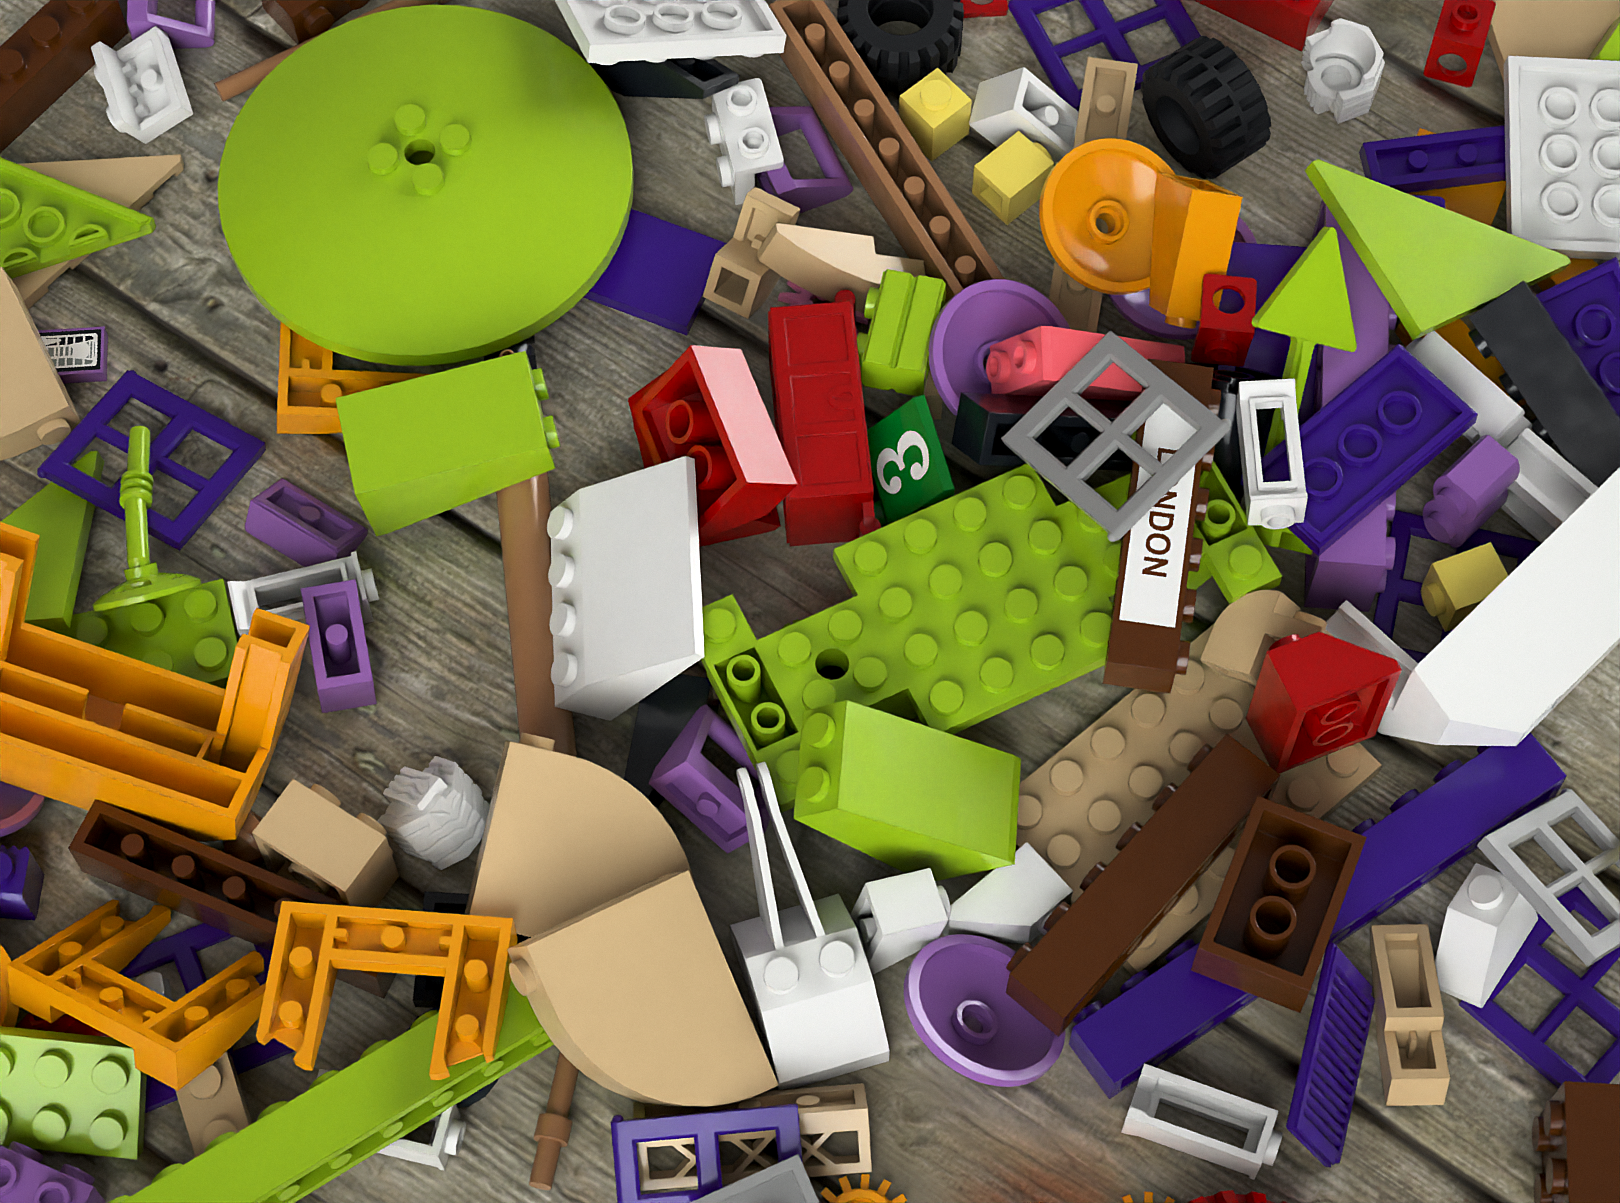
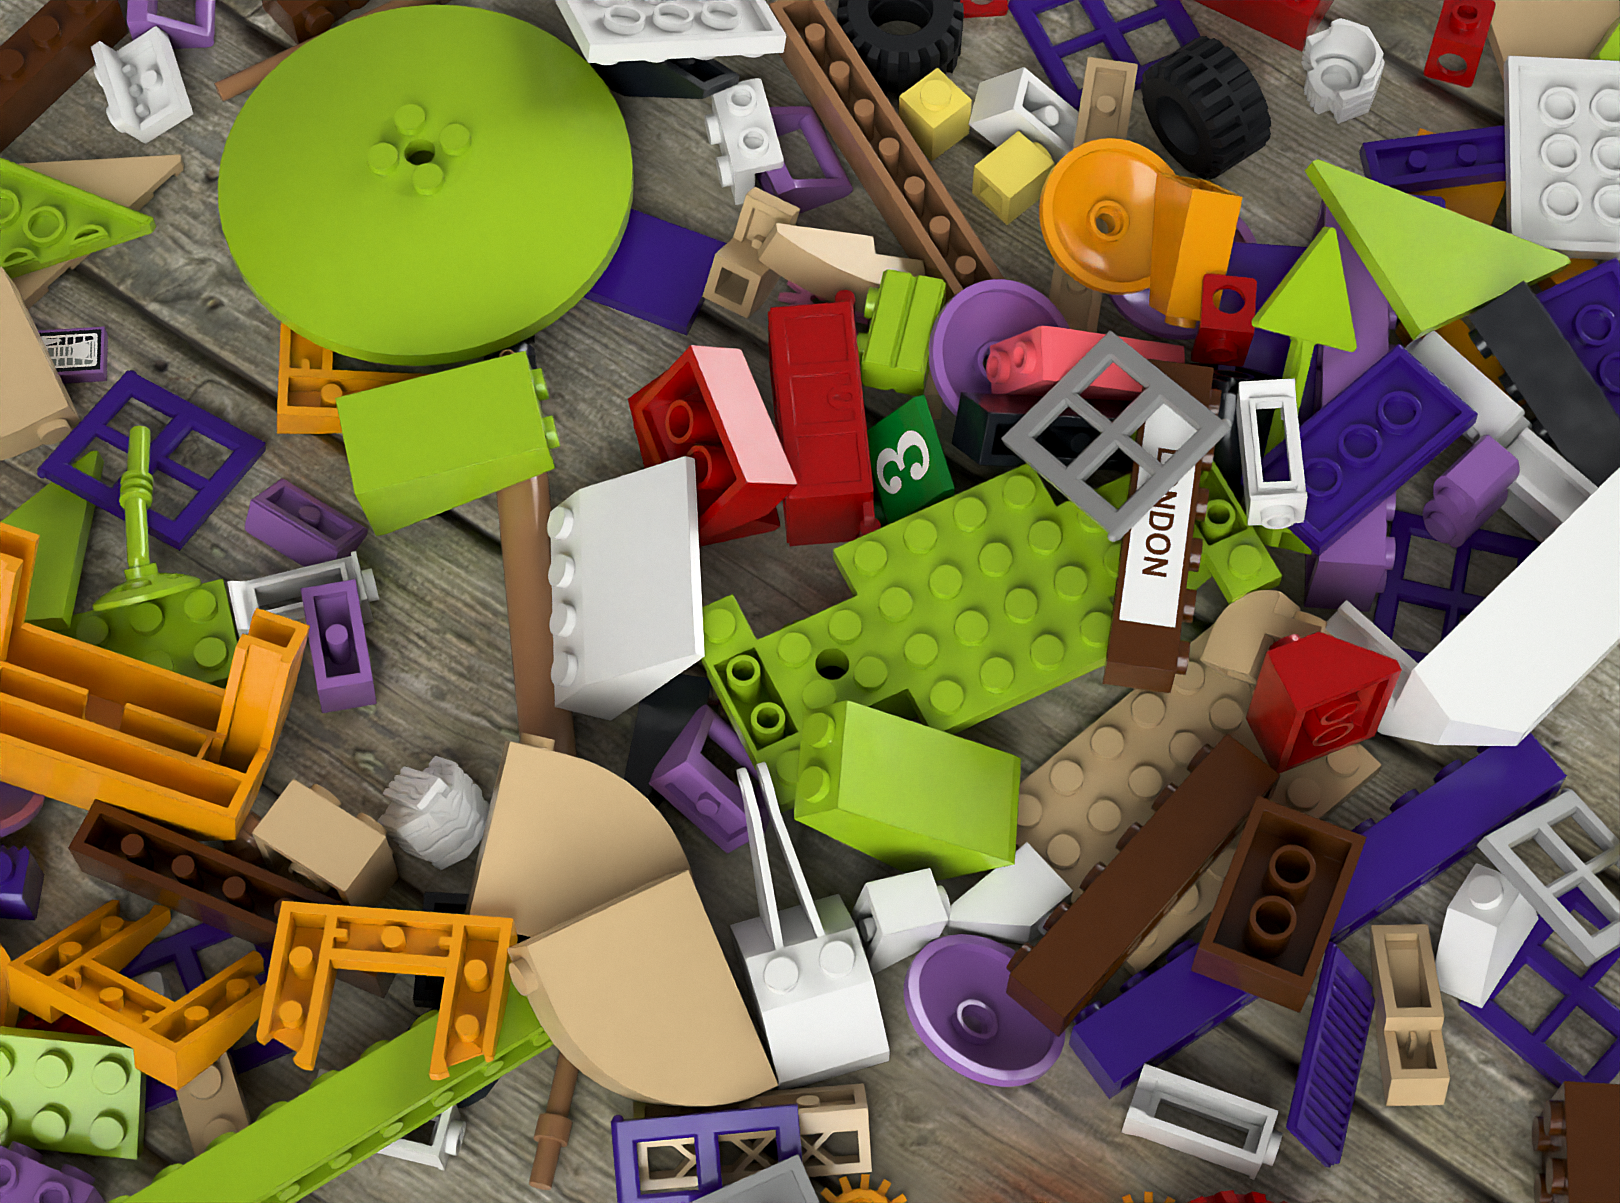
(1461, 583): light yellow brick -> none

